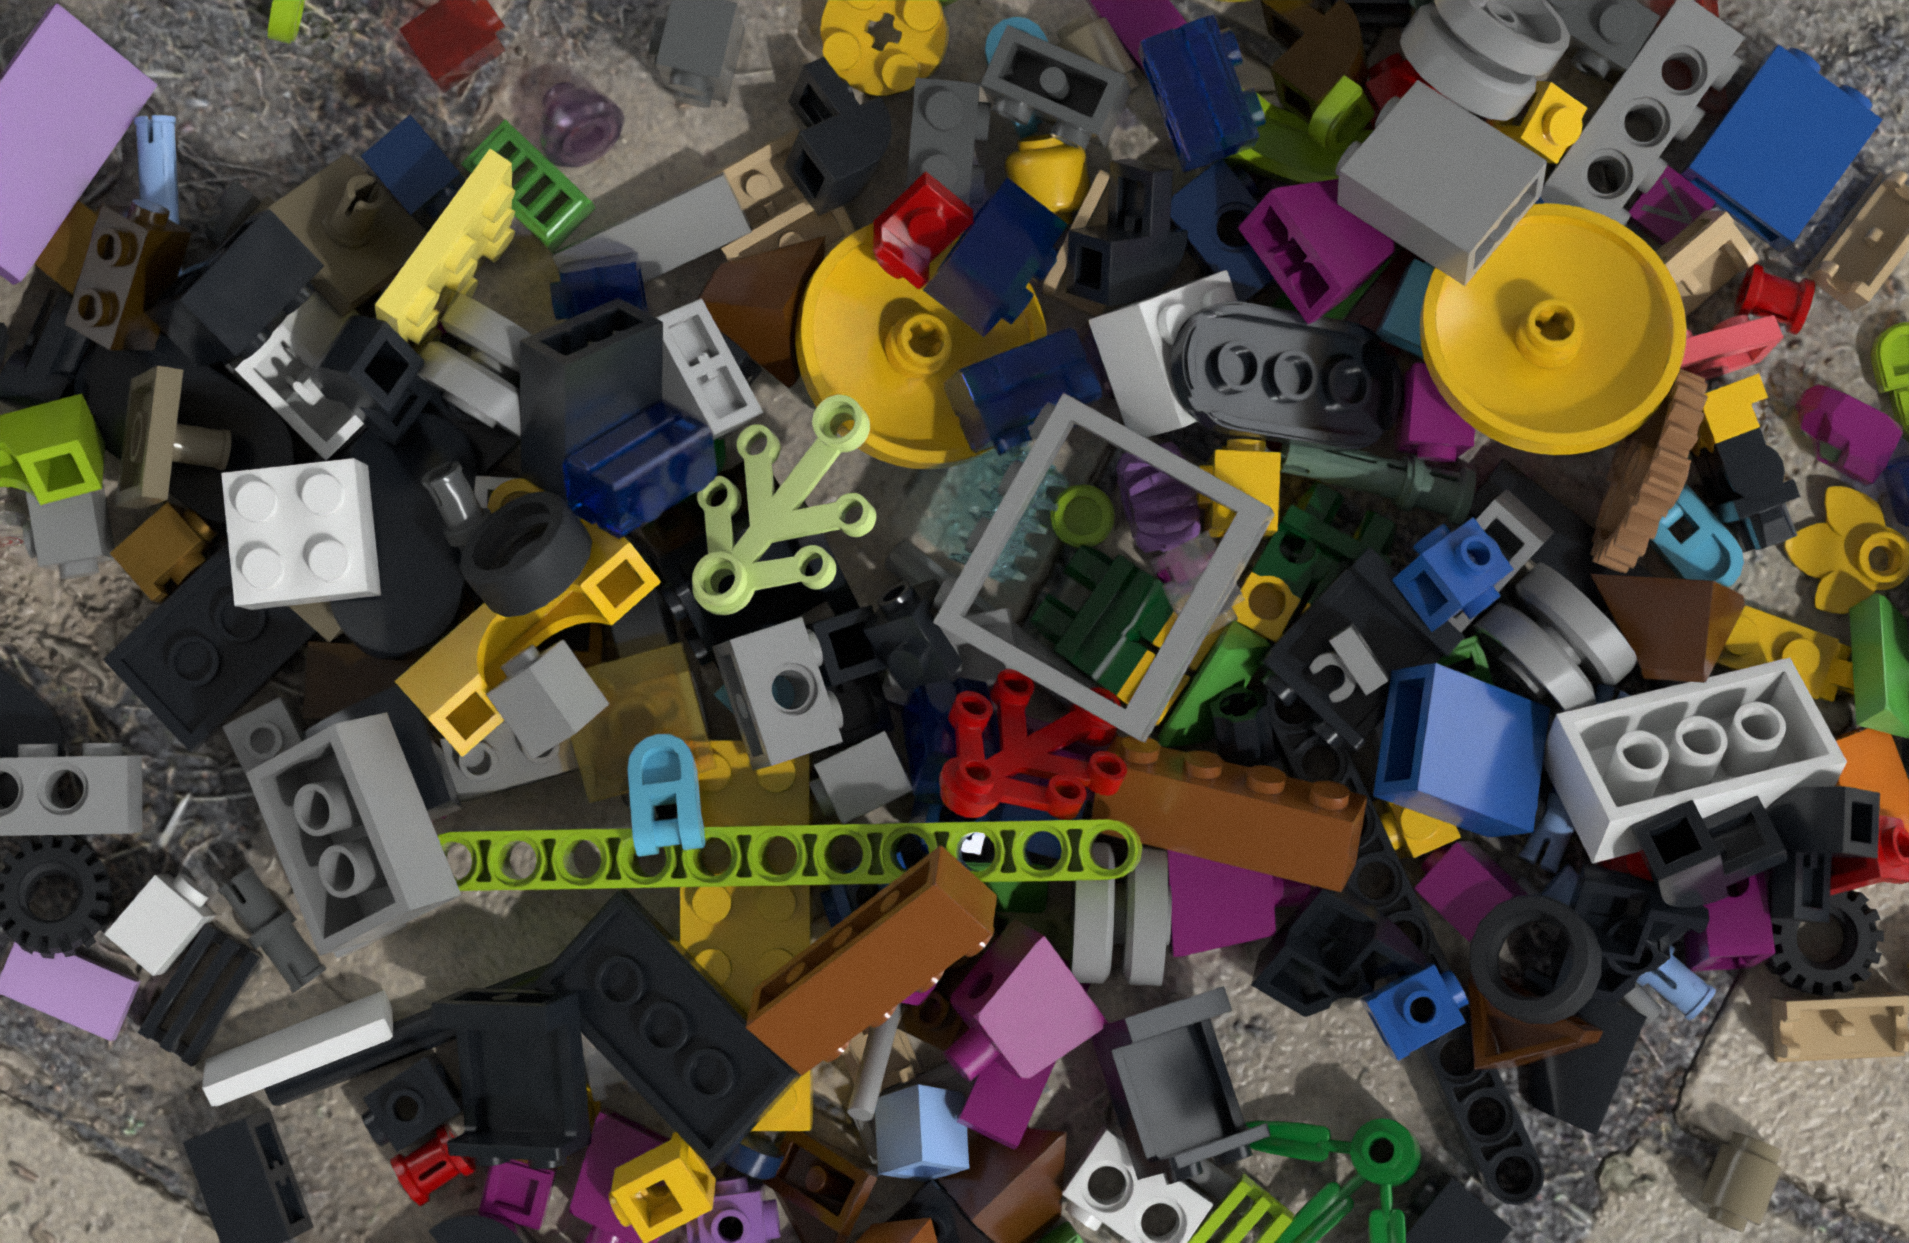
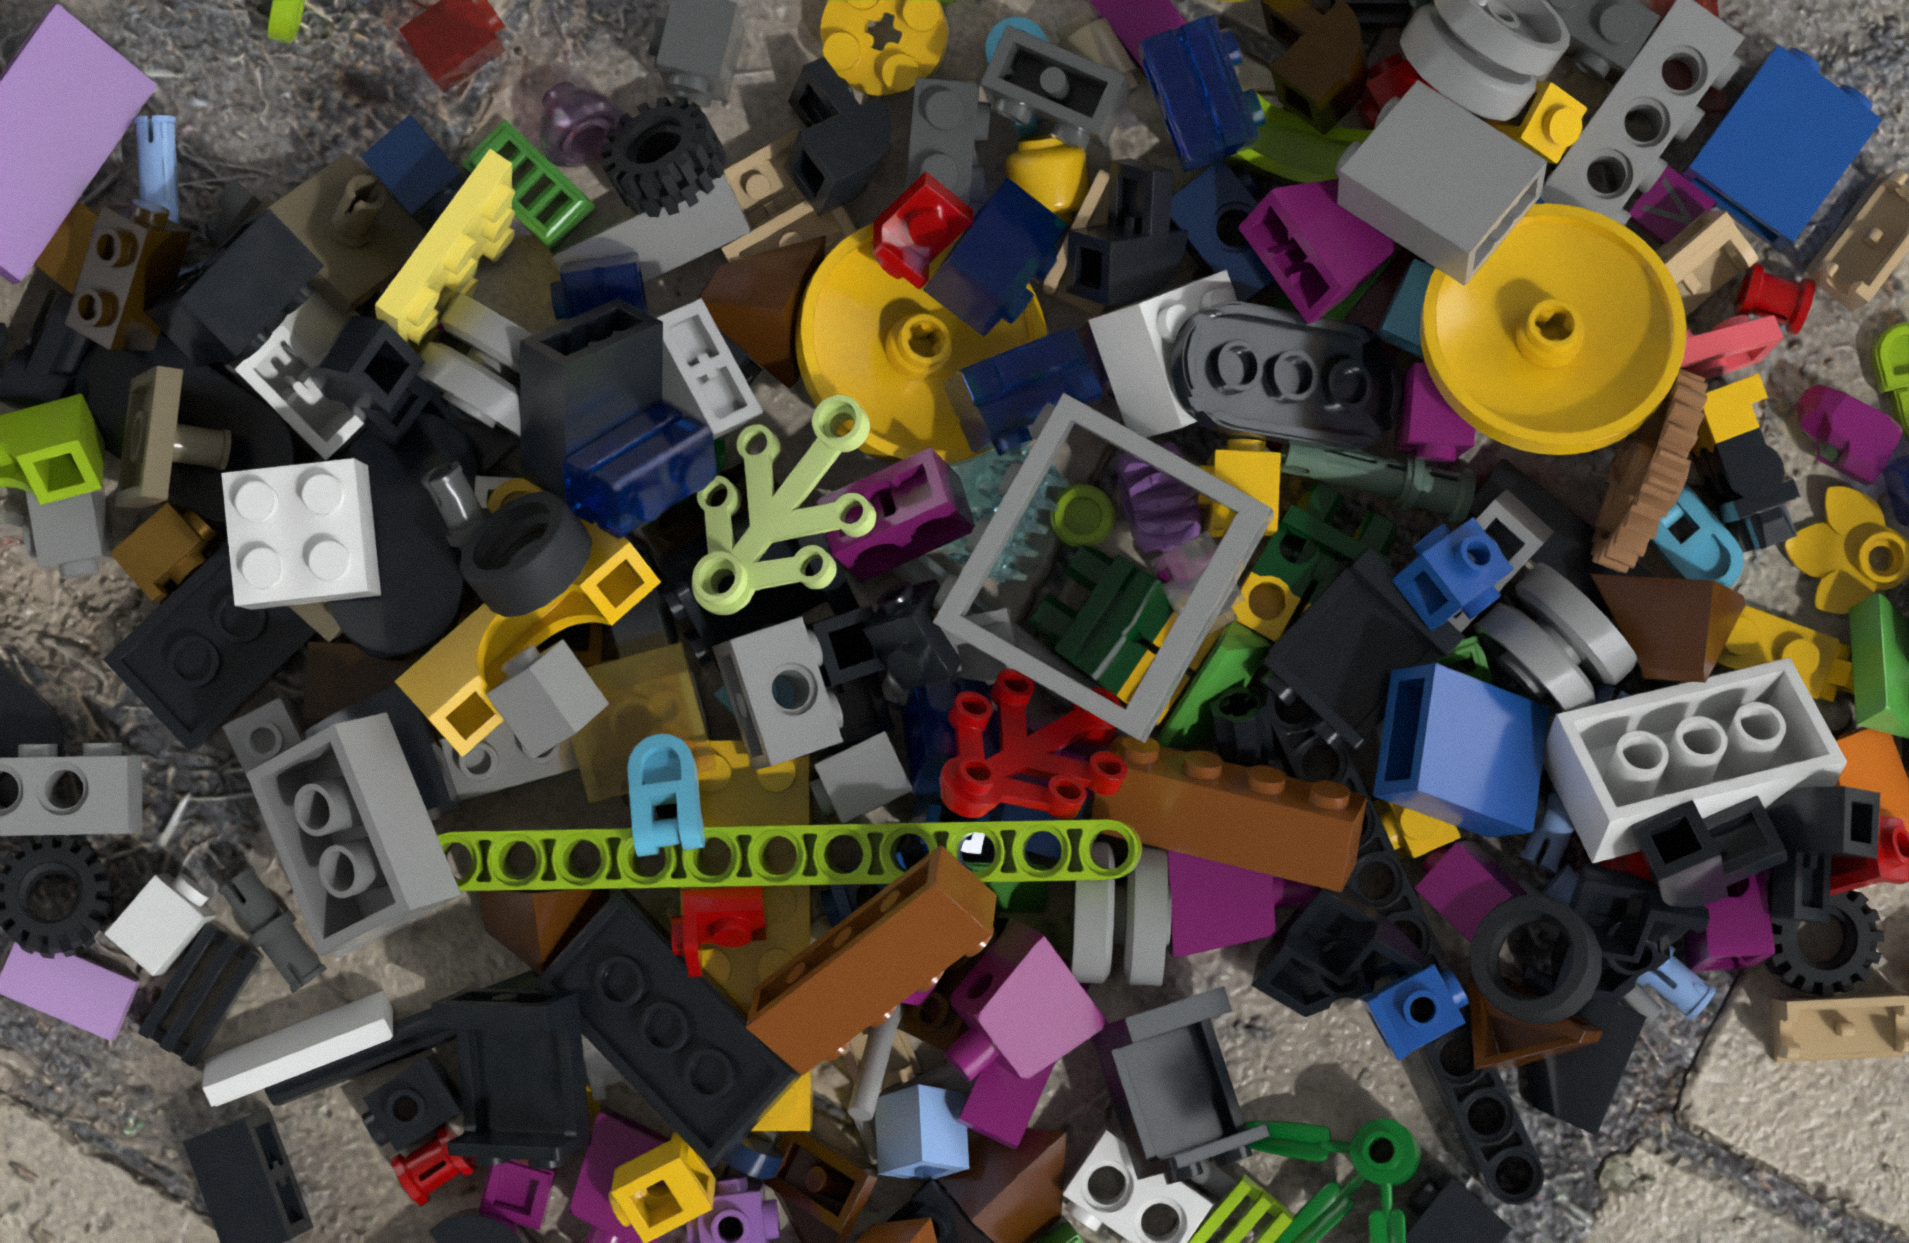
(539, 922): none -> reddish brown slope
(673, 179): none -> black tyre
(720, 917): none -> red bracket
(916, 509): none -> magenta brick
(1340, 116): lime tile -> none
(1355, 660): light grey tile -> none
(1741, 1182): dark tan brick -> none

